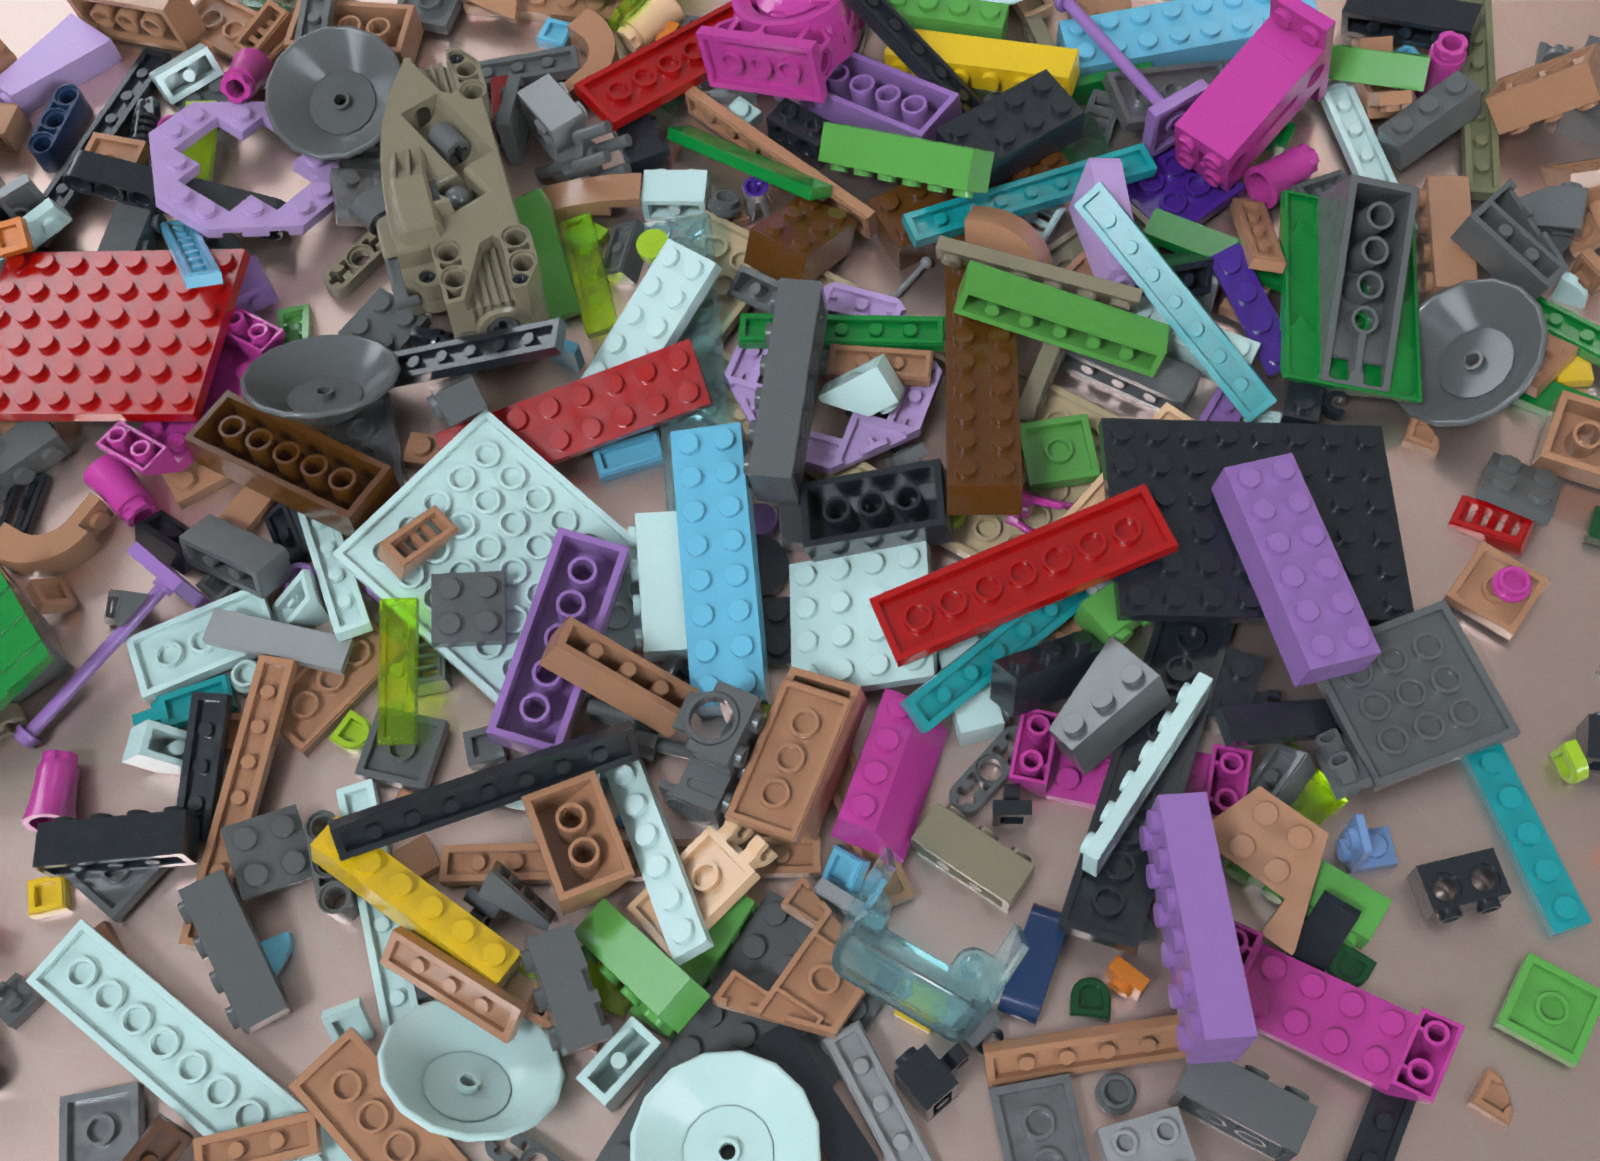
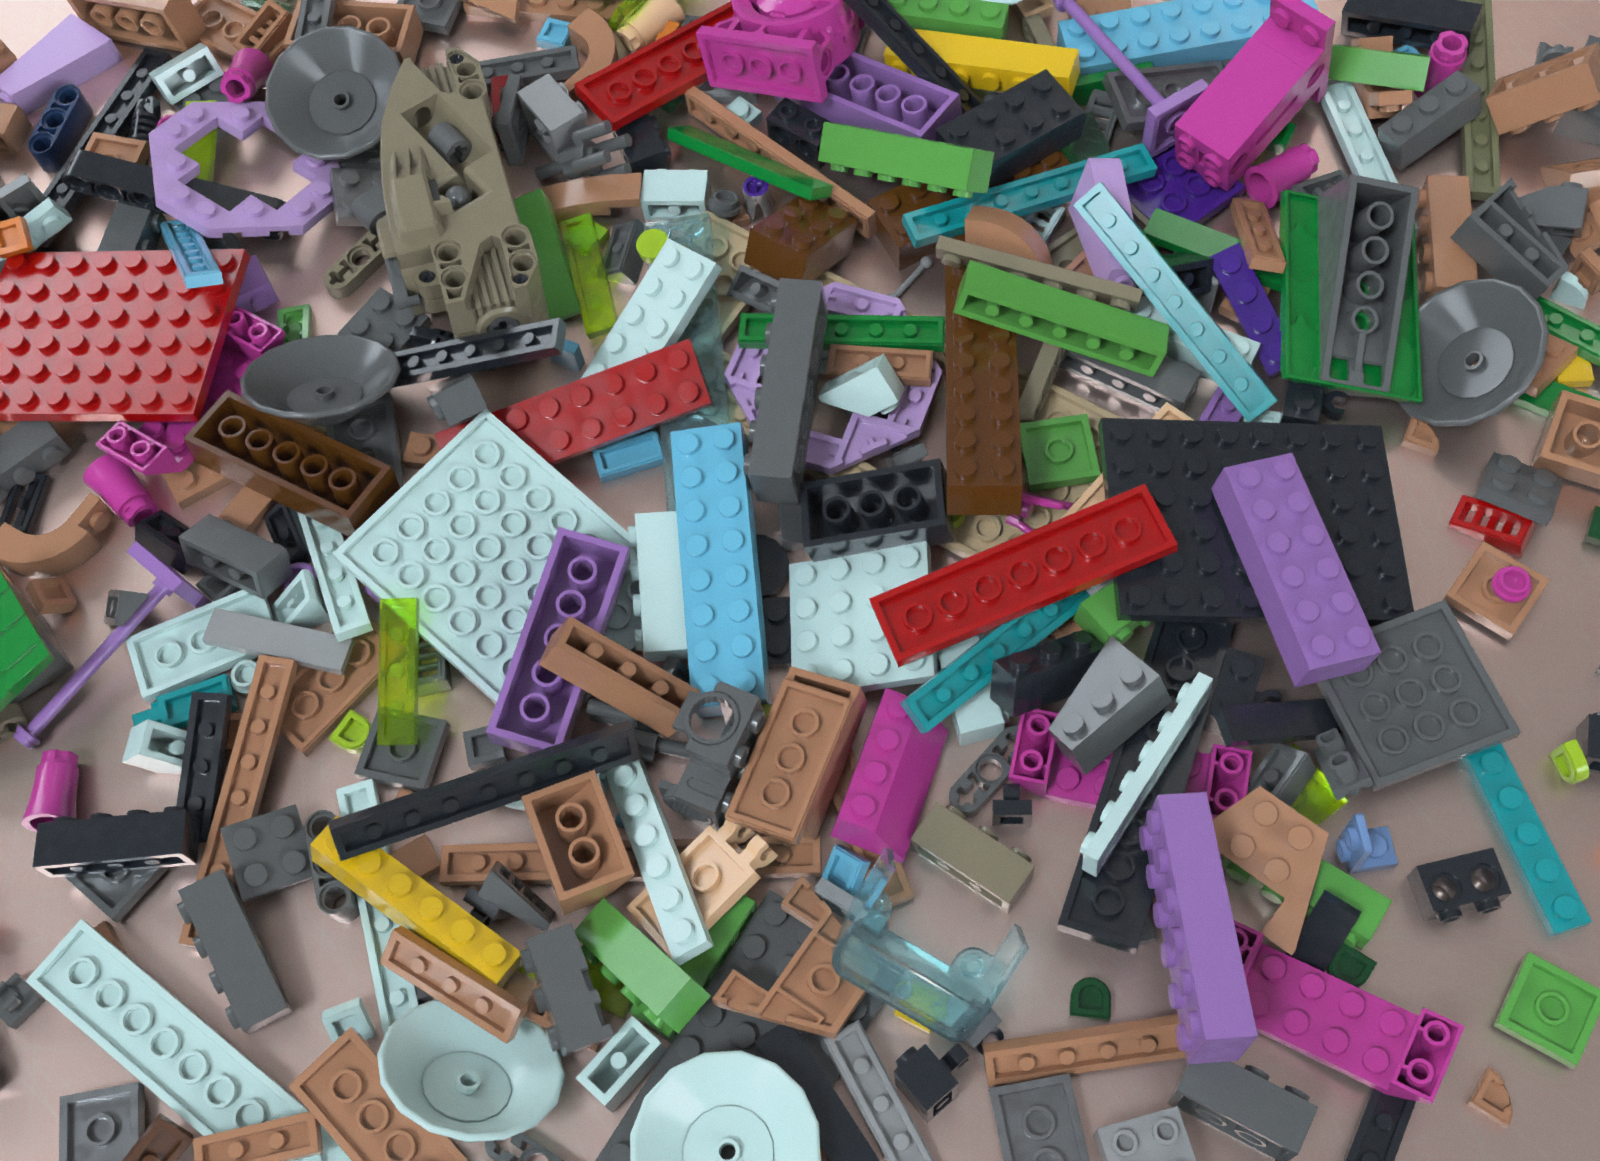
(48, 897): yellow tile -> none
(278, 950): medium azure tile -> none
(400, 557): nougat slope -> none
(468, 609): dark grey plate -> none
(765, 519): medium lavender tile -> none
(1030, 981): dark blue beam -> none
(1115, 1093): dark grey plate -> none
(1126, 979): orange plate -> none

